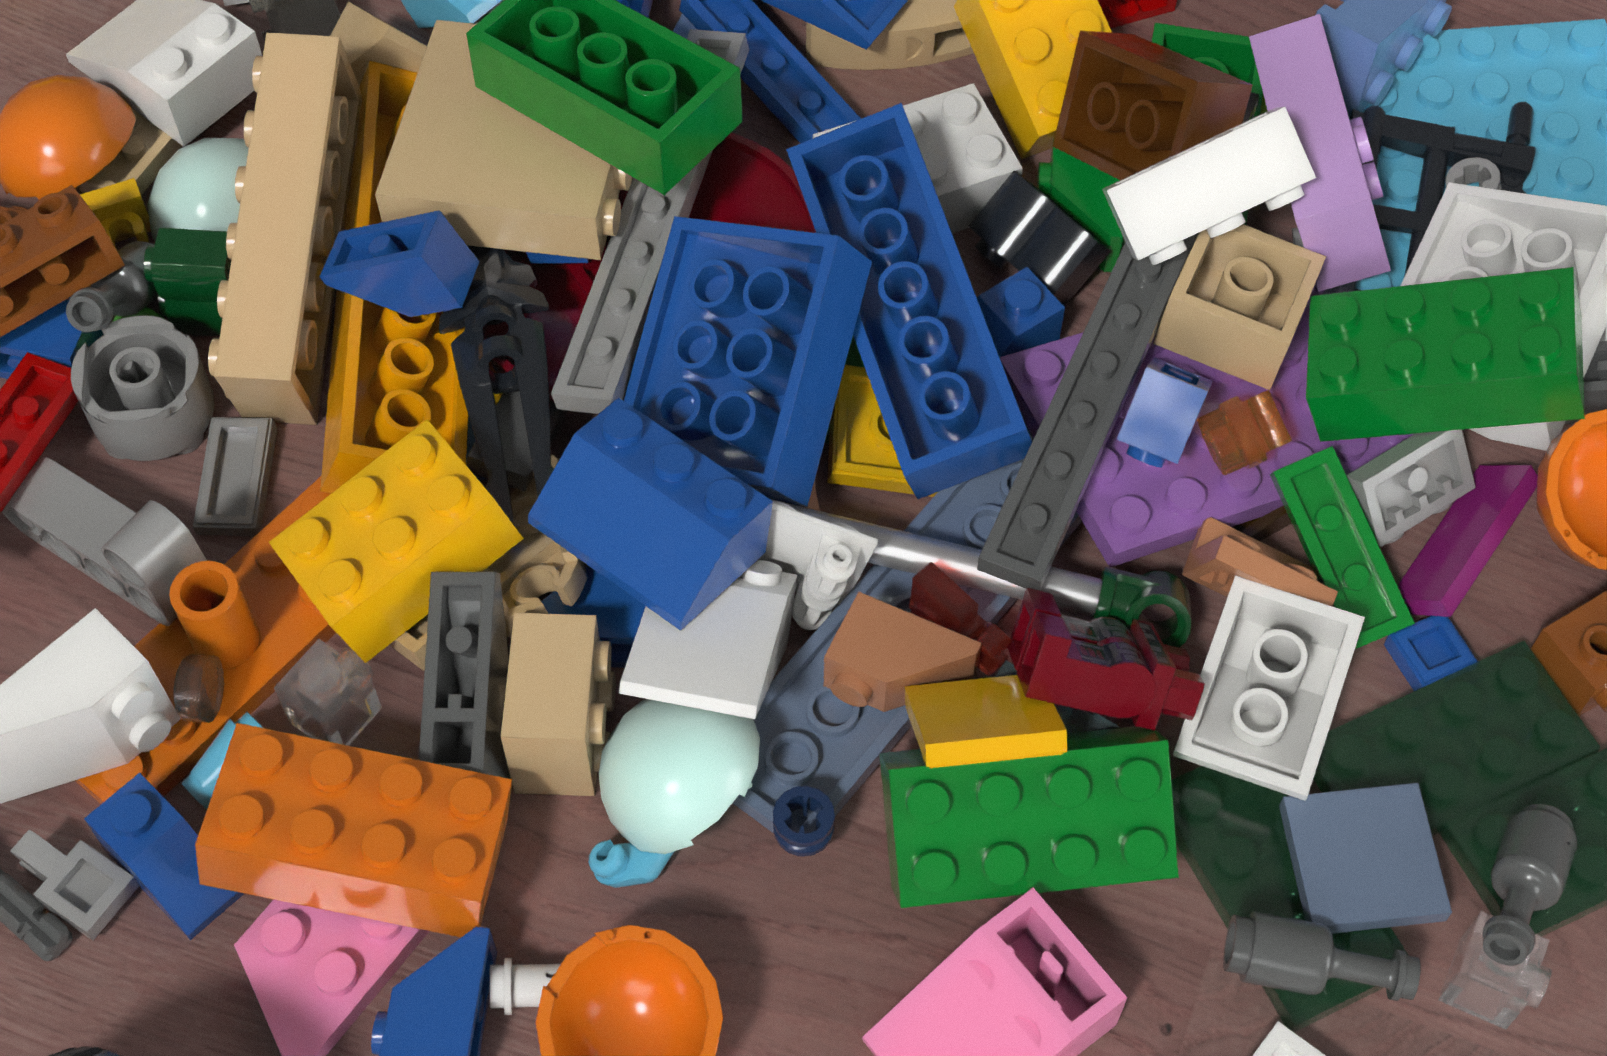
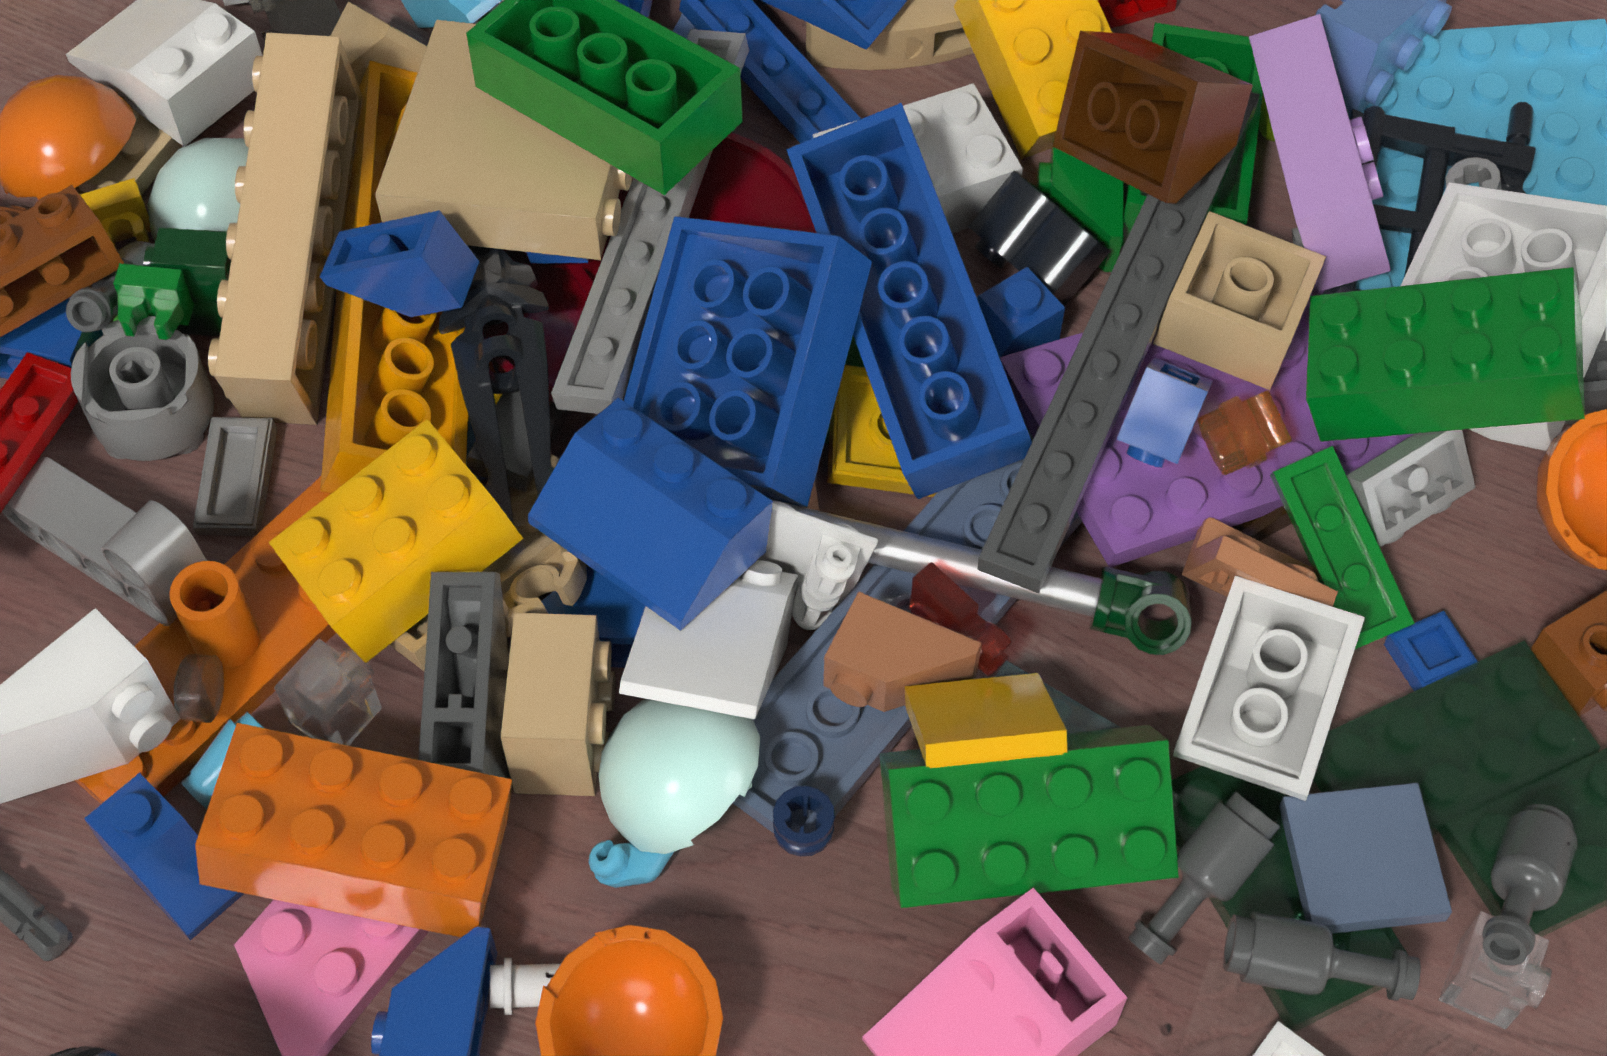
(76, 887): light grey plate -> none
(152, 292): none -> green tile
(1100, 664): dark red hips -> none
(1210, 186): white brick -> none
(1213, 865): none -> dark grey piece
(1466, 539): magenta tile -> none

